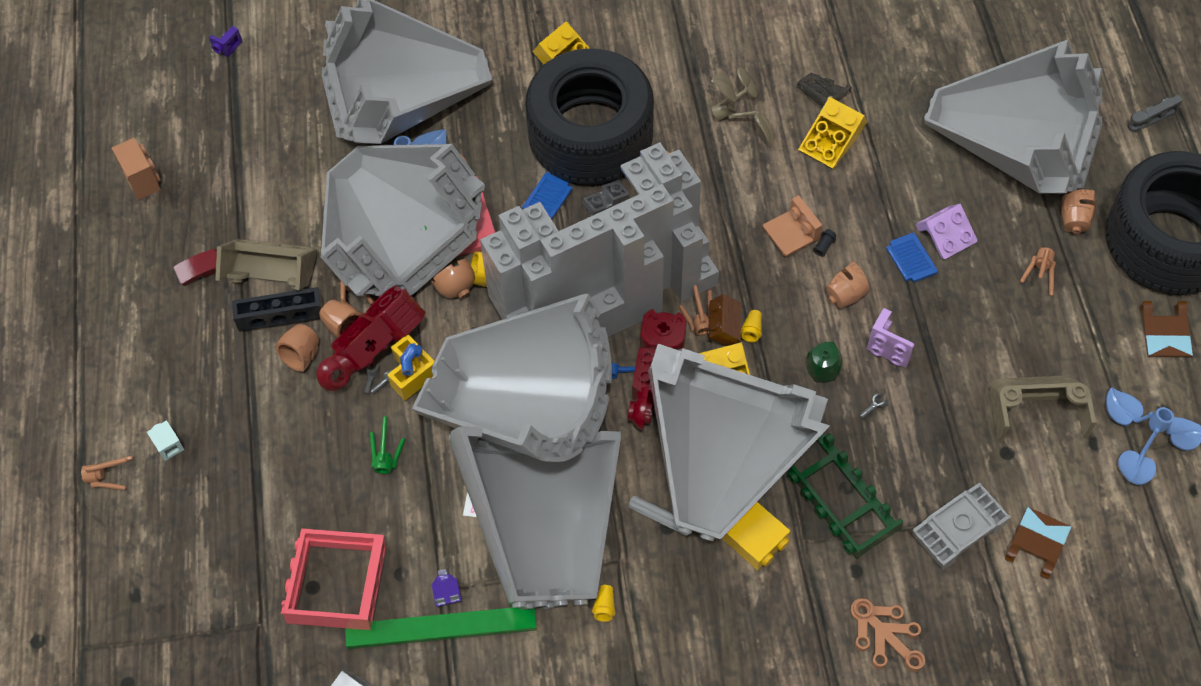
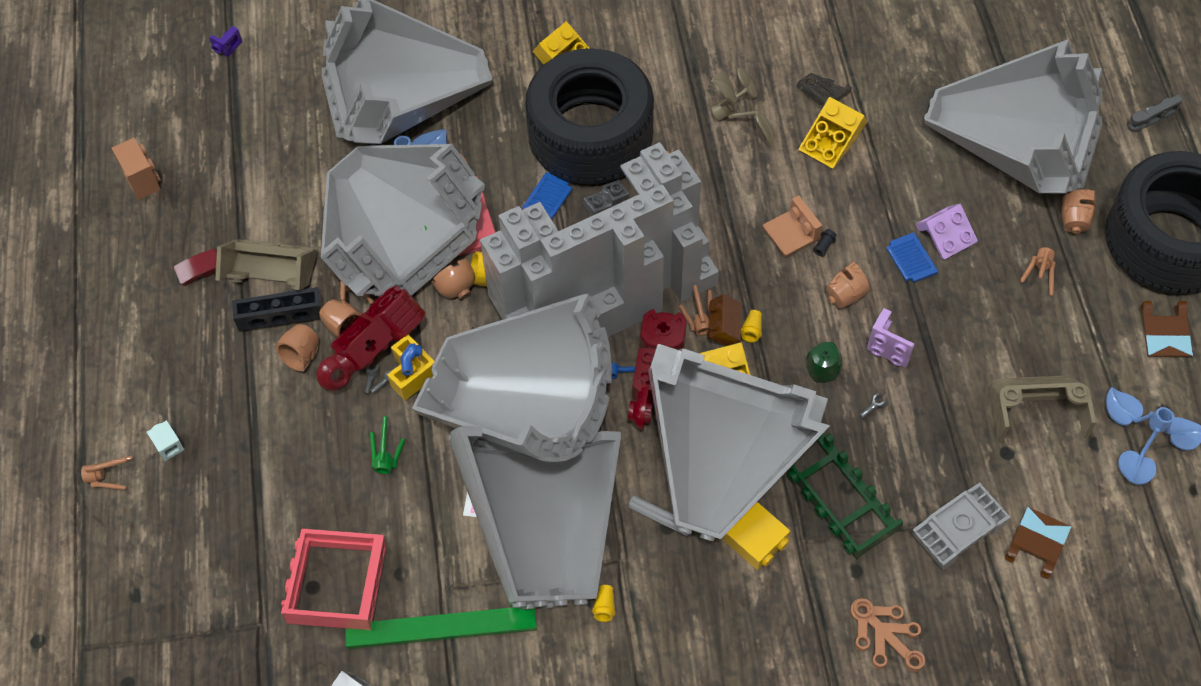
(445, 589): dark purple piece -> none

